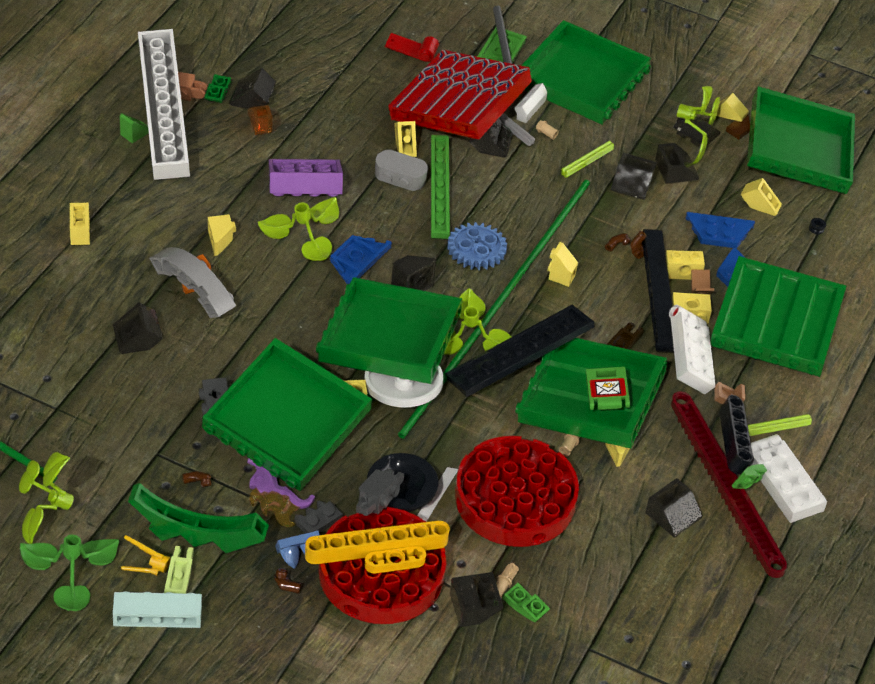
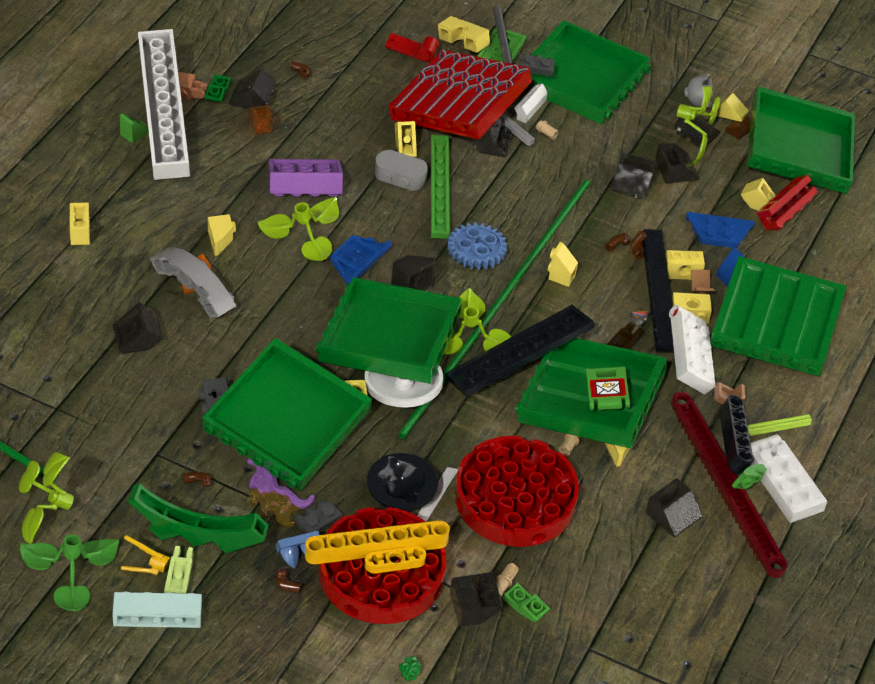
(303, 69): none -> reddish brown arm
(378, 491): dark grey hinge -> none
(410, 668): none -> green plant
(474, 36): none -> light yellow arch
(537, 64): none -> dark grey plate
(587, 159): lime axle -> none
(639, 316): none -> clear tile
(695, 92): none -> light grey cylinder
(786, 203): none -> red brick
(817, 229): black bush -> none

